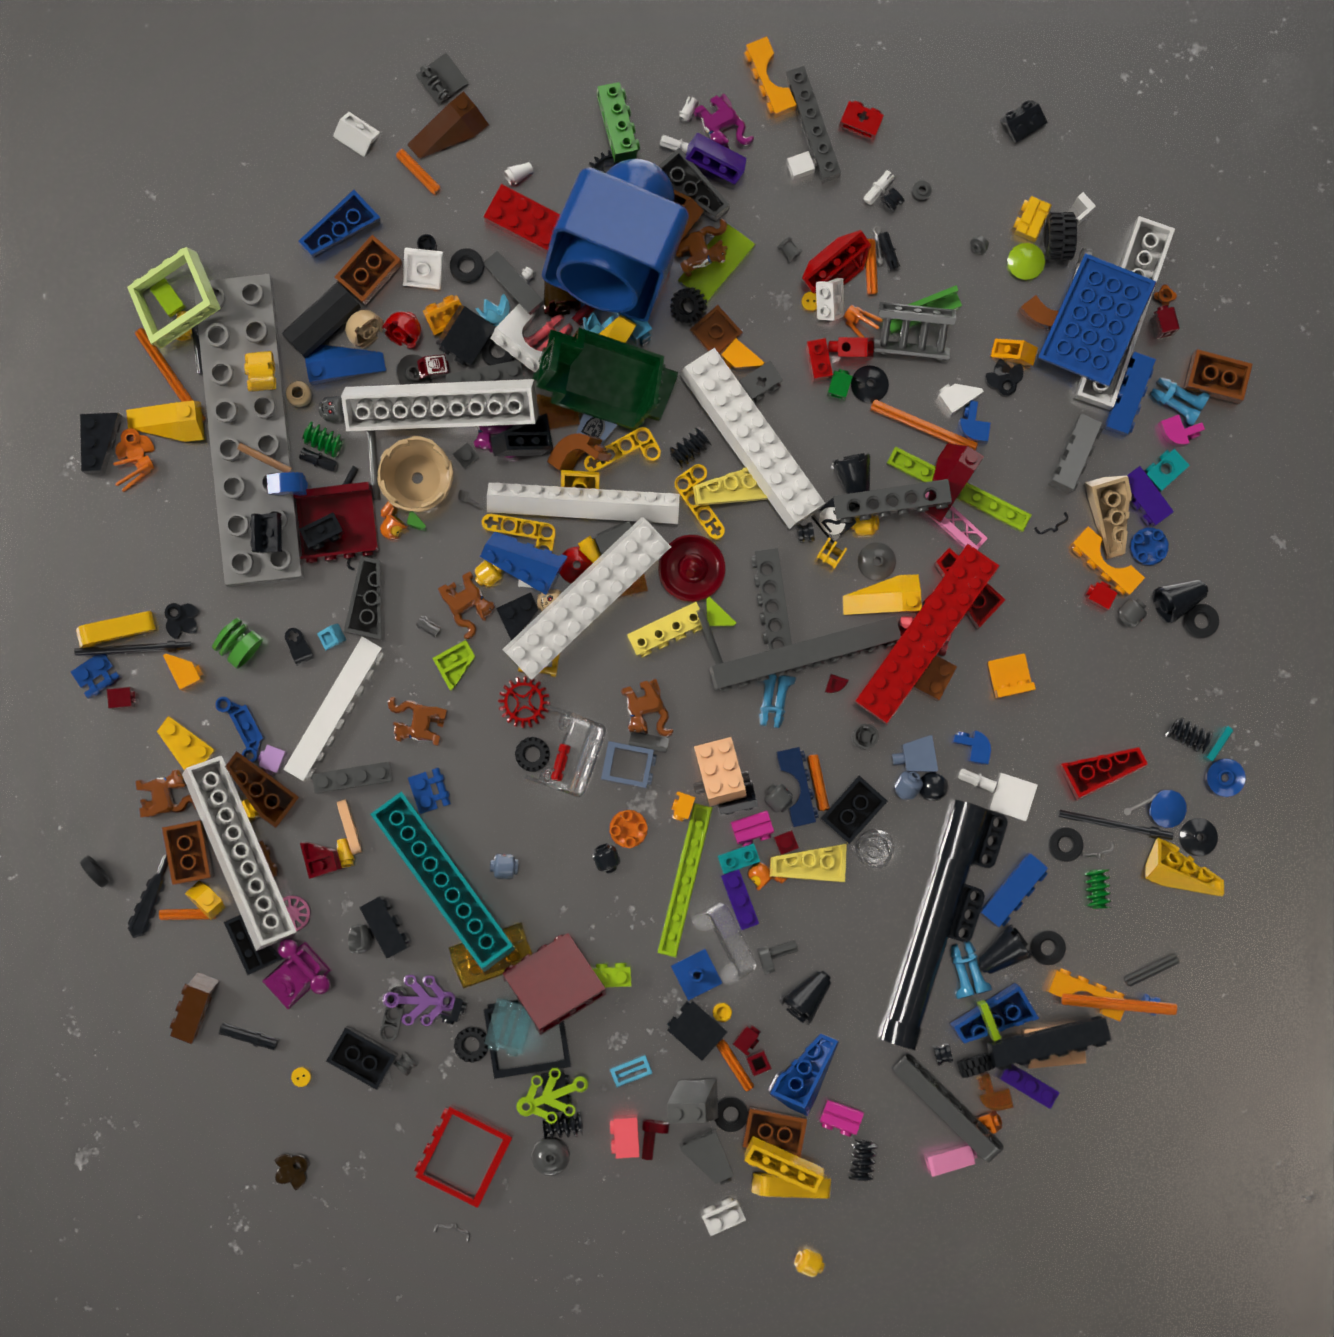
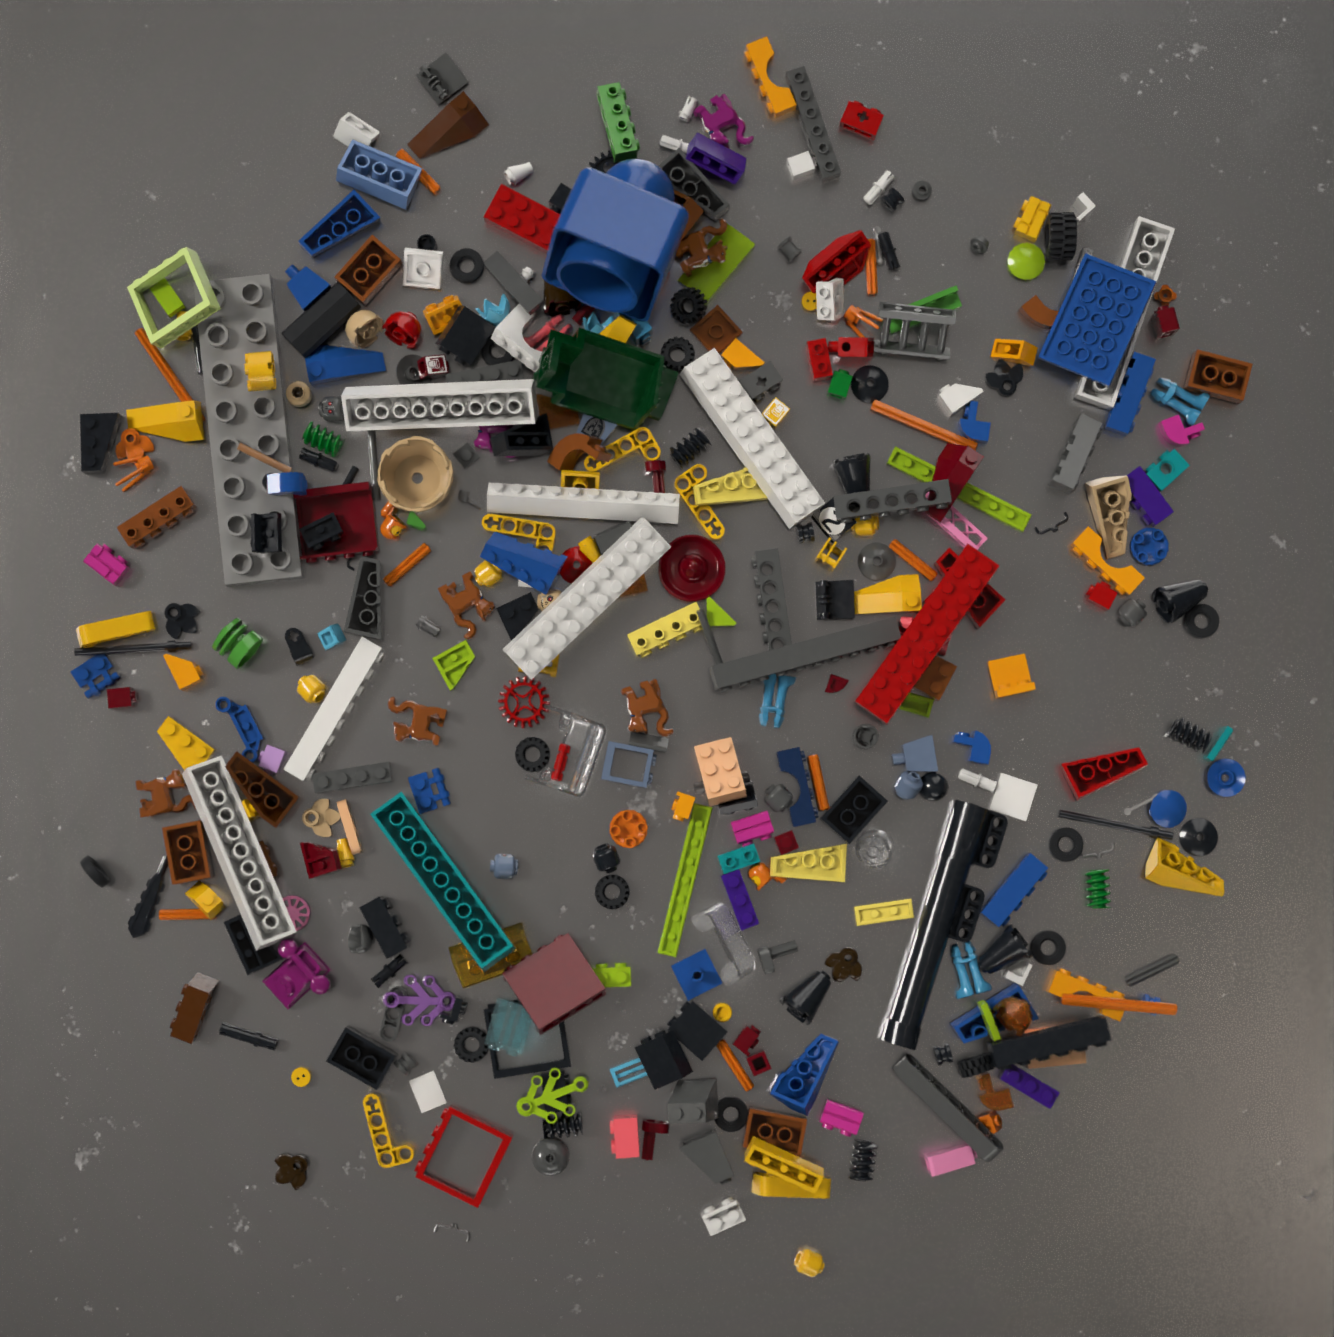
(107, 564): none -> dark pink brick
(156, 517): none -> dark orange brick
(306, 286): none -> blue torso
(311, 688): none -> yellow head
(324, 818): none -> tan plate
(378, 174): none -> medium blue slope
(380, 1149): none -> yellow beam
(389, 970): none -> black pin
(407, 564): none -> orange axle
(427, 1091): none -> white sticker
(559, 198): none -> black brick
(600, 891): none -> black tyre
(657, 468): none -> dark red piece
(663, 1058): none -> black brick
(677, 343): none -> black tyre
(775, 412): none -> brick
(835, 599): none -> black hinge
(842, 967): none -> dark brown plate
(884, 912): none -> light yellow tile
(913, 560): none -> orange axle
(917, 705): none -> lime tile
(1014, 1014): none -> clear orange cylinder
(1018, 972): none -> white panel
(1024, 120): black bracket -> none

